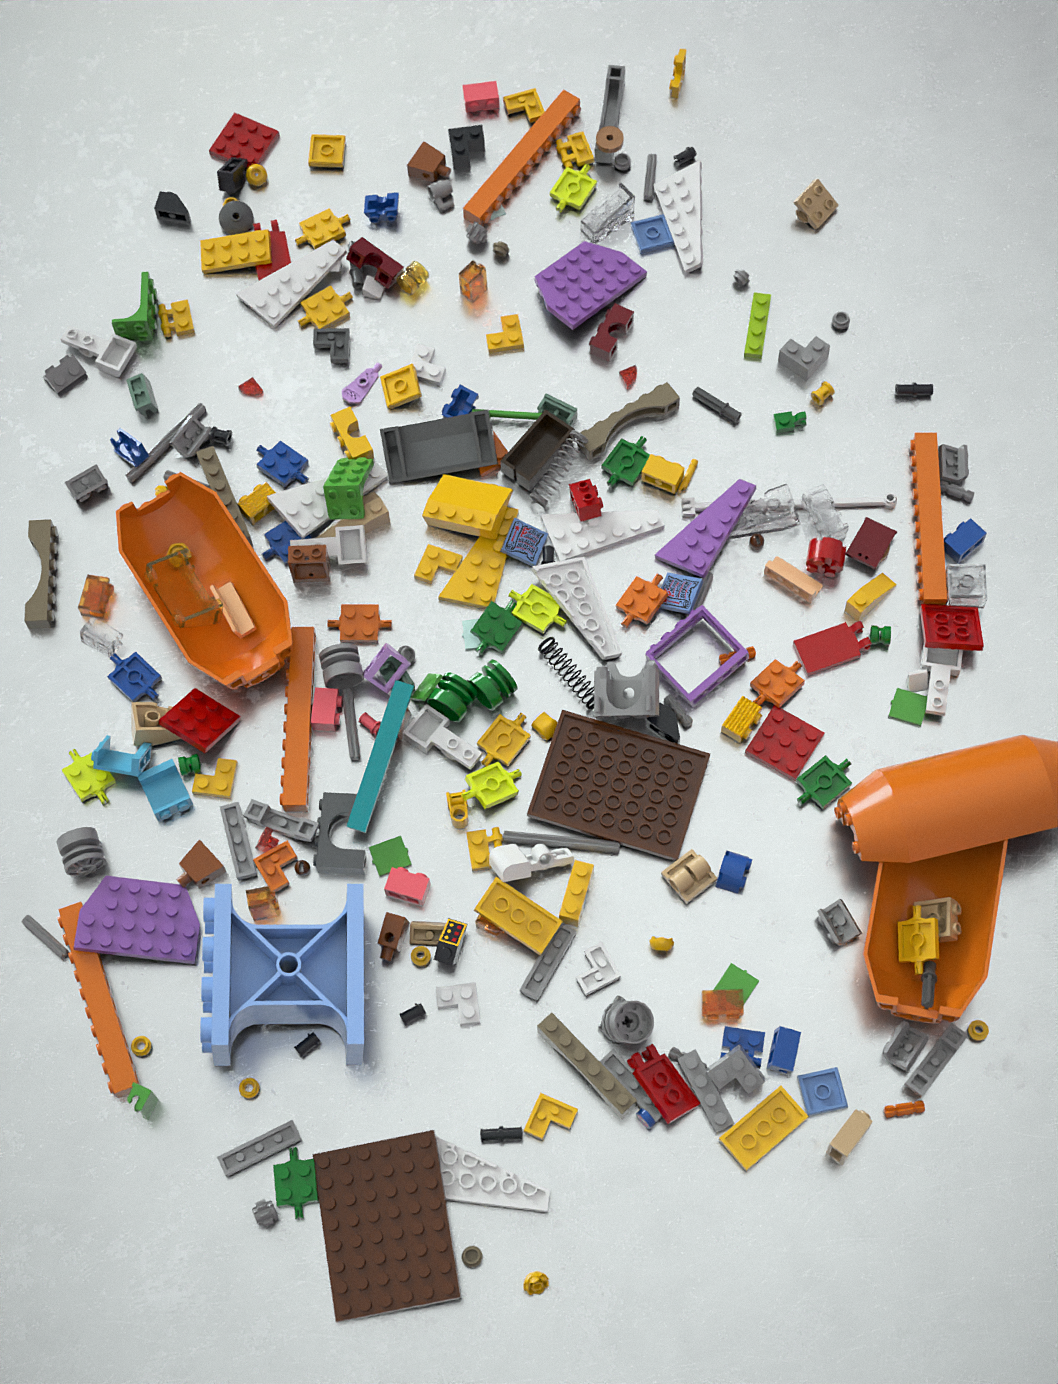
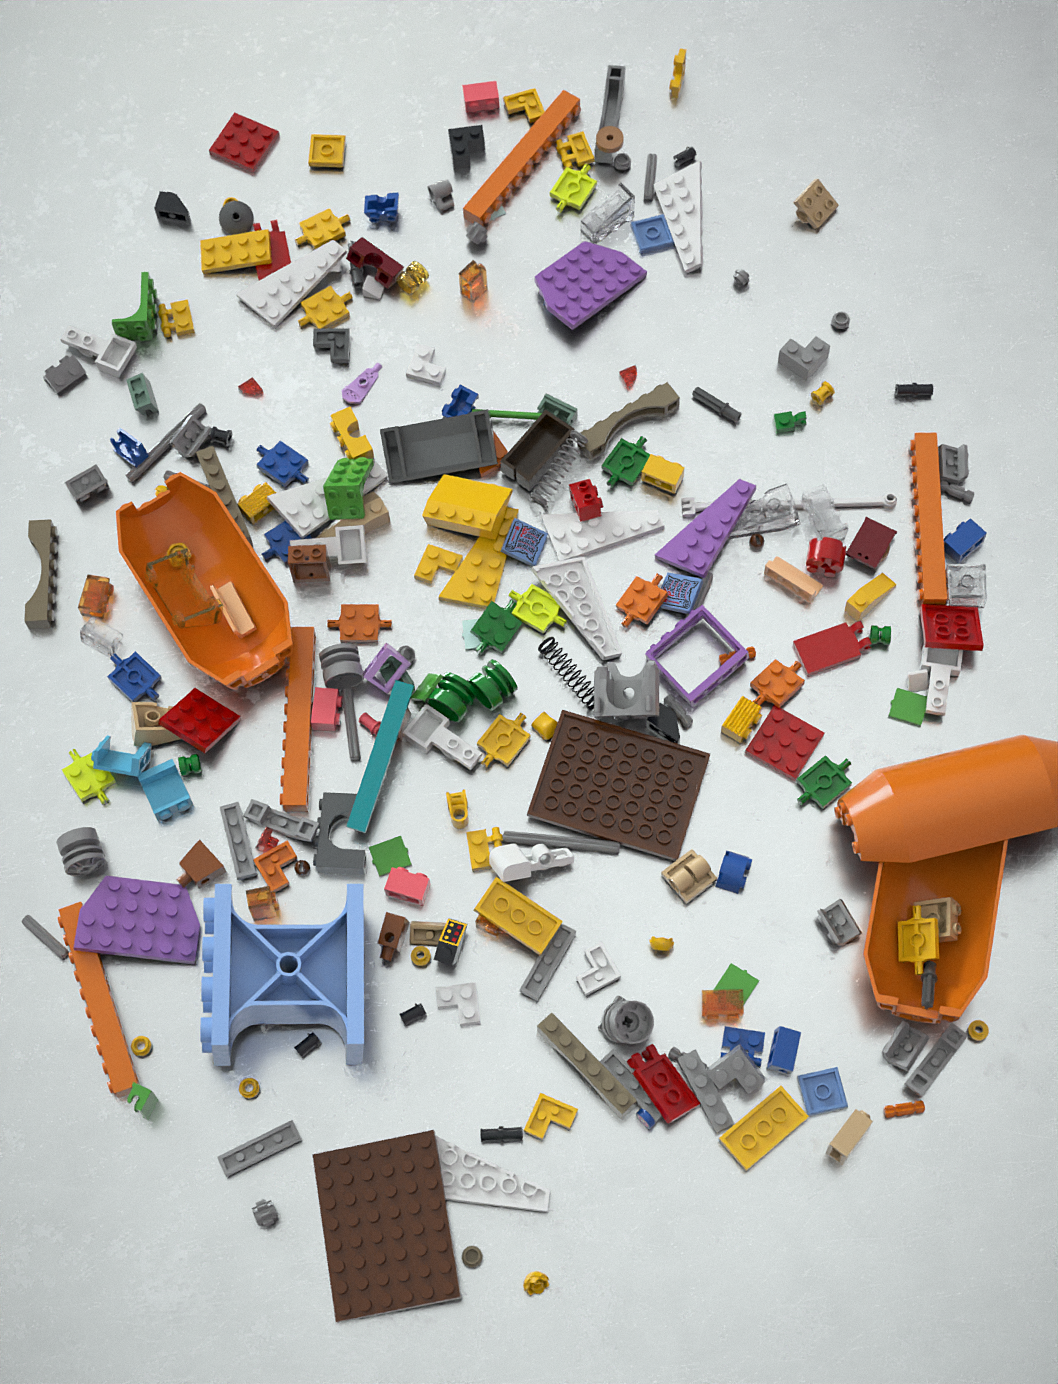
(220, 784): yellow plate -> none
(232, 175): black slope -> none
(256, 180): yellow plate -> none
(295, 1183): green plate -> none
(400, 386): yellow plate -> none
(428, 164): dark orange torso -> none
(491, 785): neon yellow plate -> none
(500, 248): dark tan plate -> none
(509, 339): yellow plate -> none
(548, 554): black pin -> none
(575, 893): yellow arch -> none
(617, 320): dark red arch -> none
(688, 475): yellow wheel -> none
(757, 325): lime plate -> none

